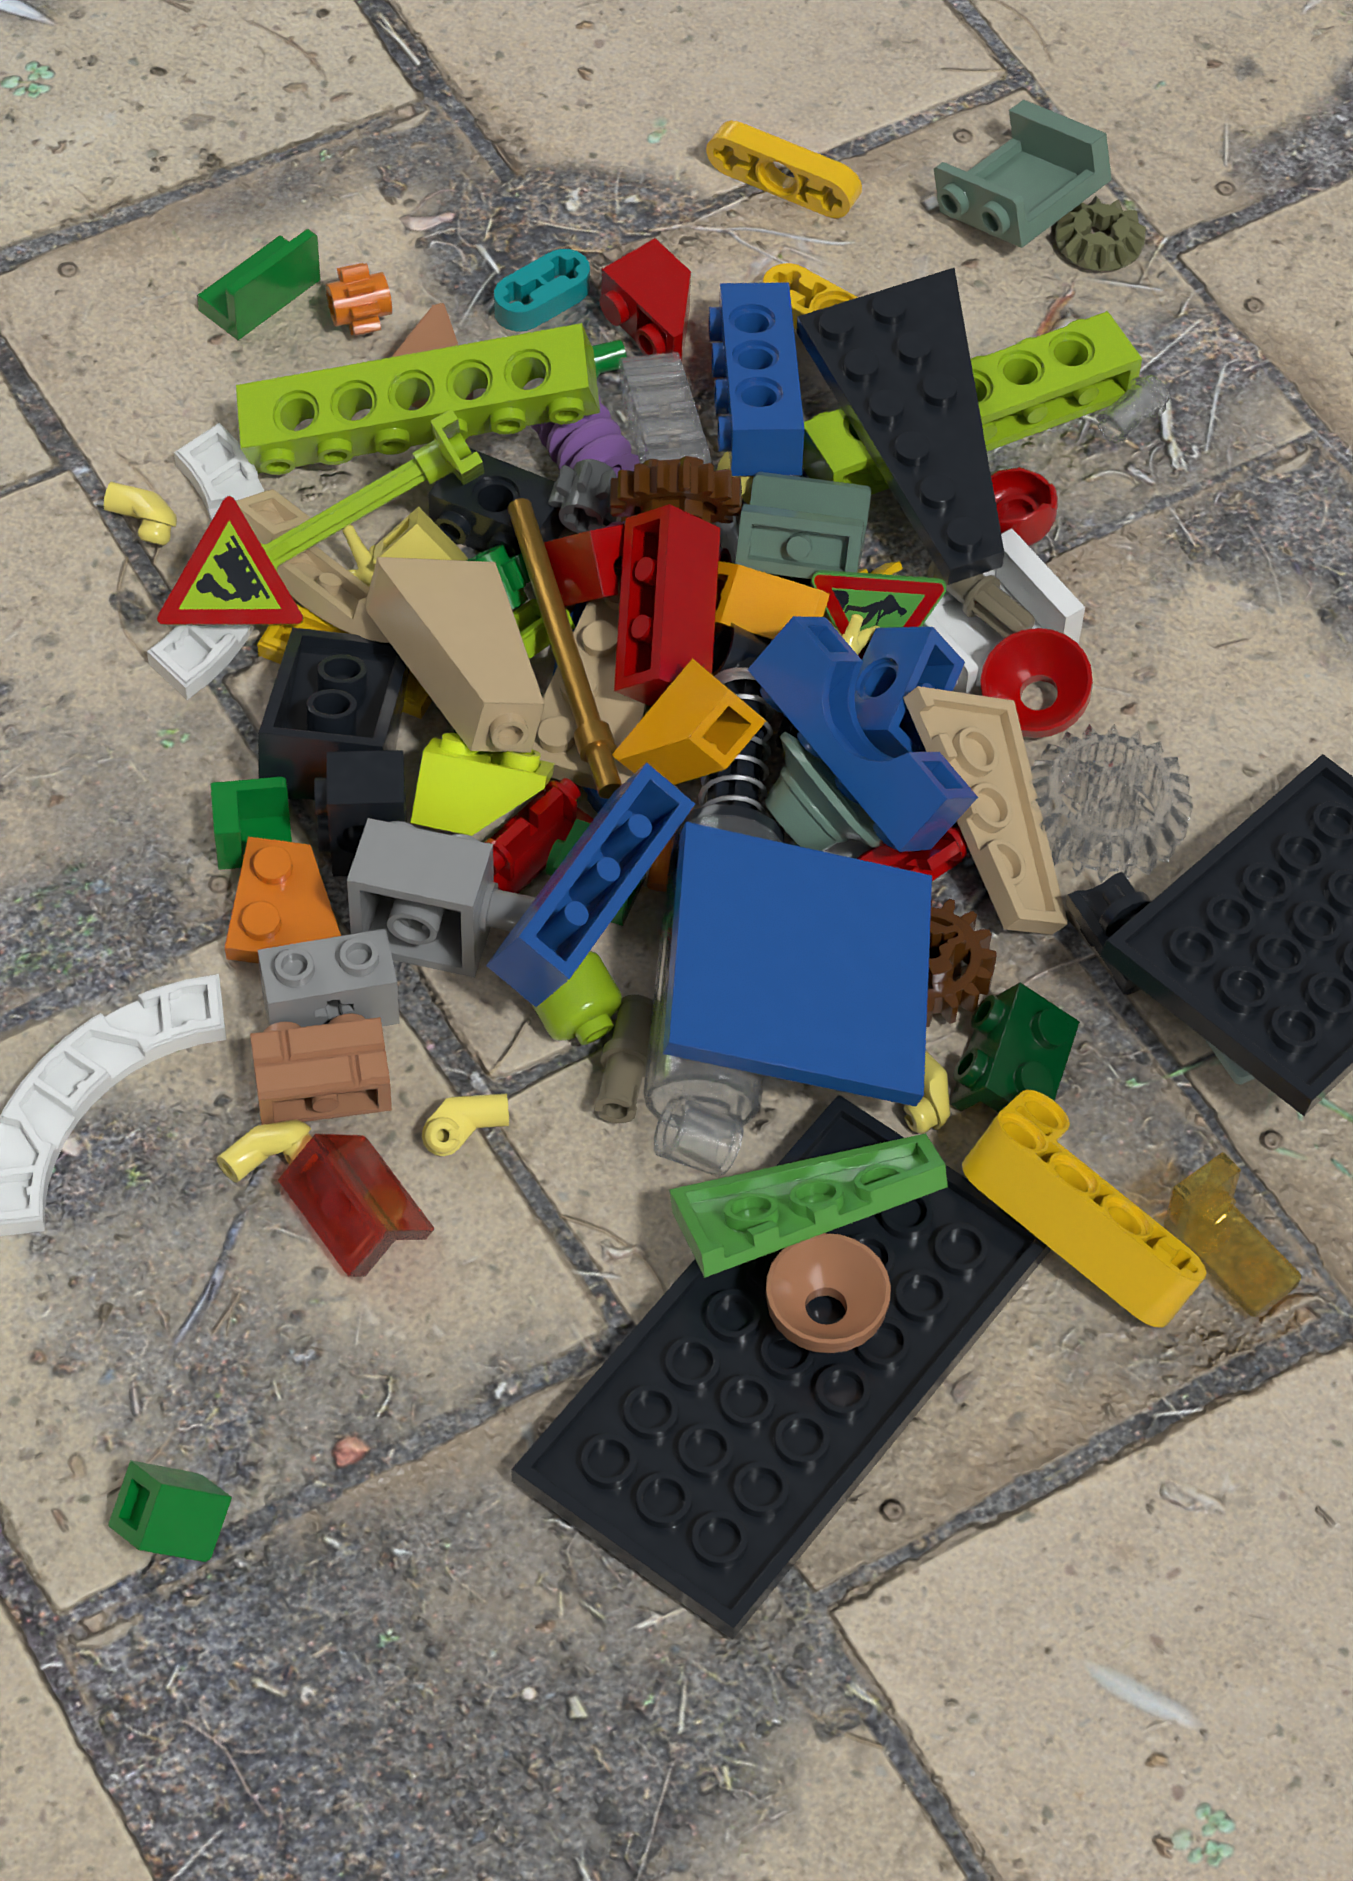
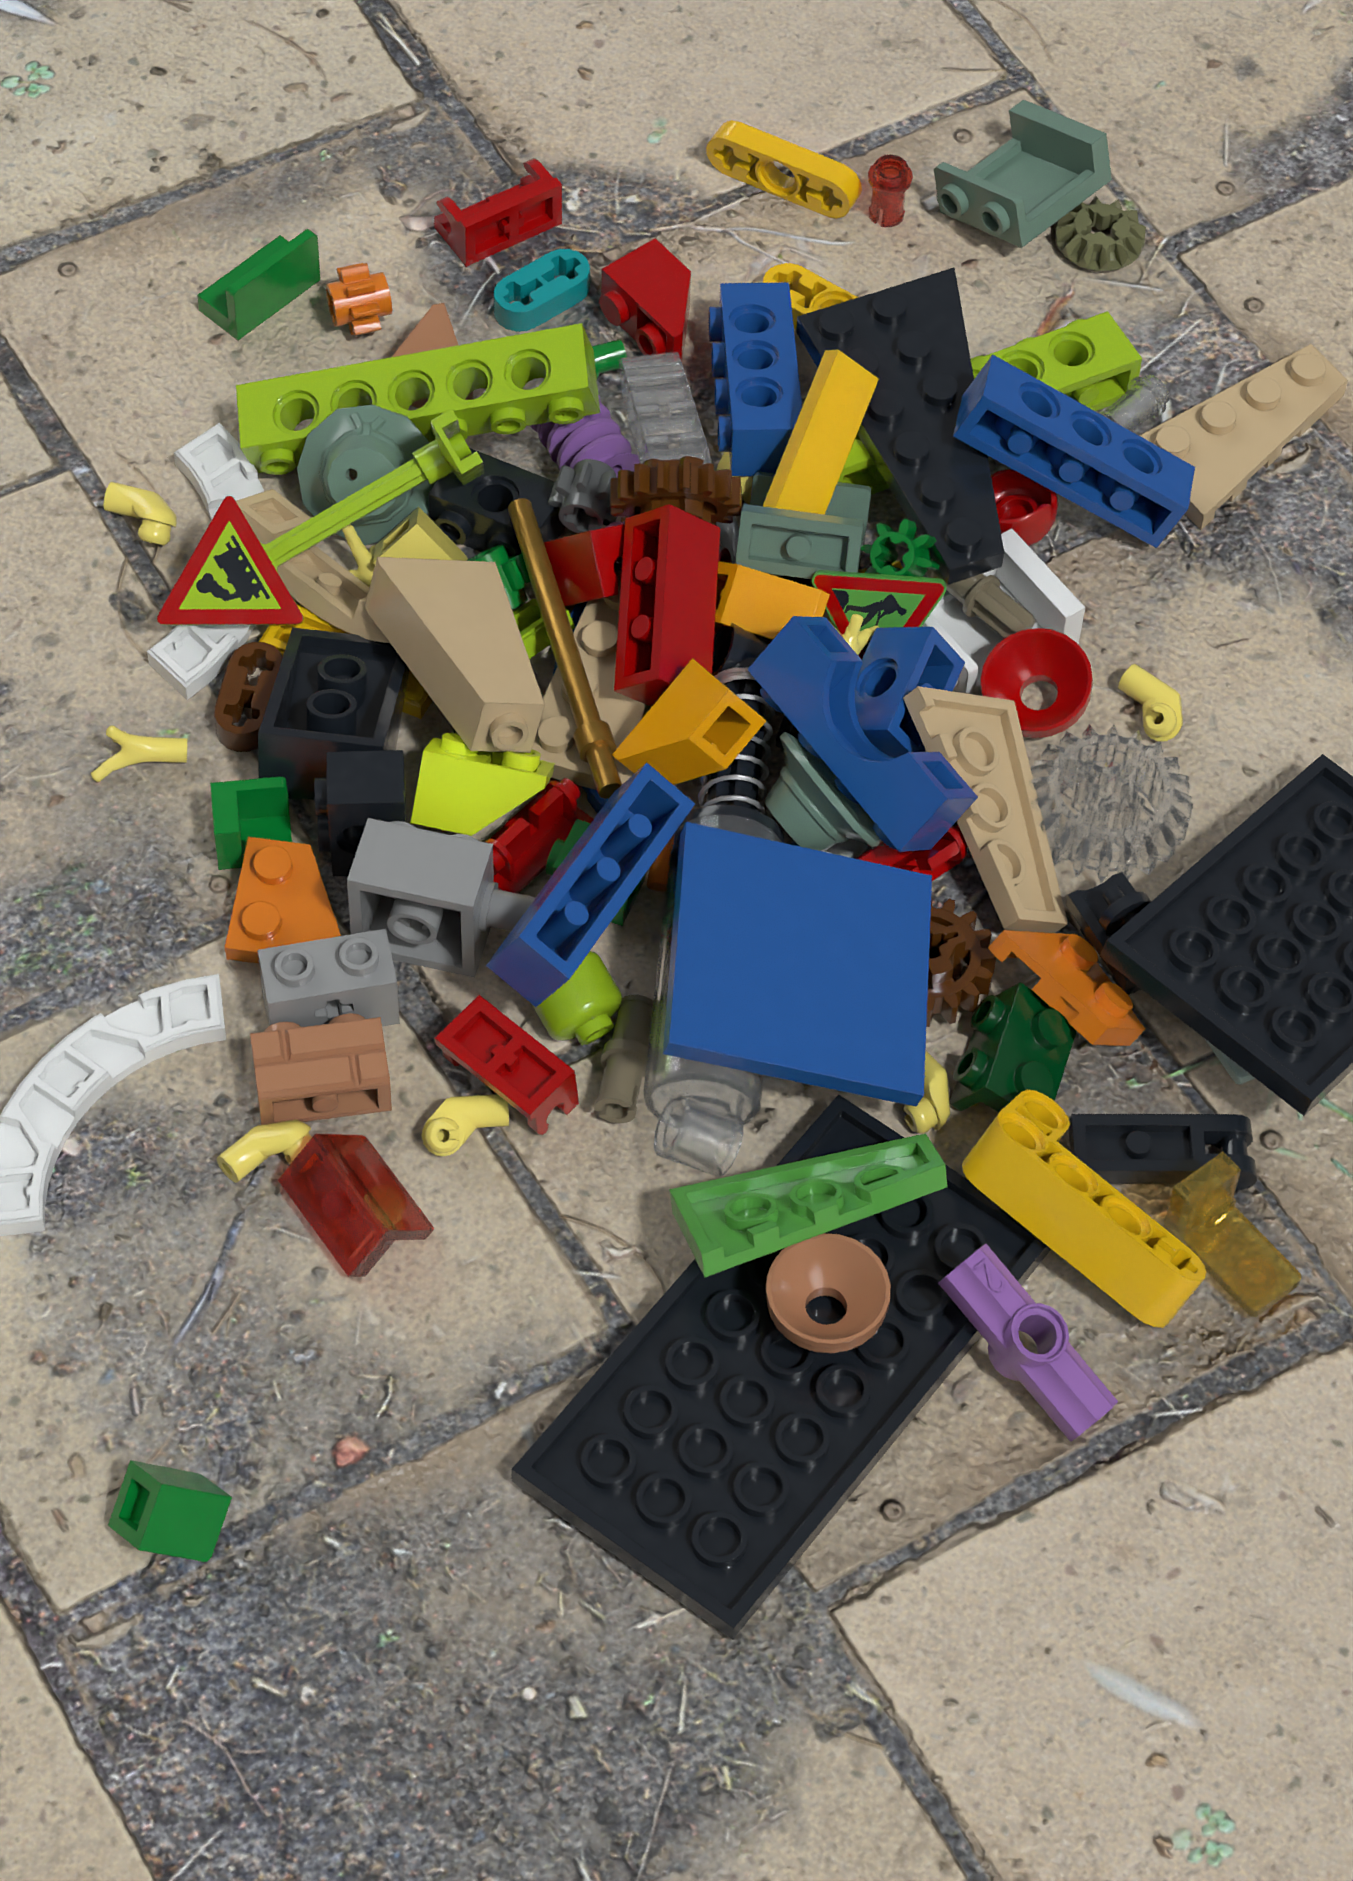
(140, 749): none -> light yellow bar
(237, 694): none -> reddish brown beam
(373, 445): none -> sand green hat
(502, 217): none -> red hinge
(509, 1062): none -> red hinge
(822, 435): none -> yellow tile
(883, 551): none -> green gear
(889, 181): none -> clear red pin
(1056, 1374): none -> medium lavender piece
(1073, 984): none -> orange wing
(1074, 451): none -> blue brick
(1159, 703): none -> light yellow arm
(1159, 1145): none -> black plate
(1248, 426): none -> tan wing

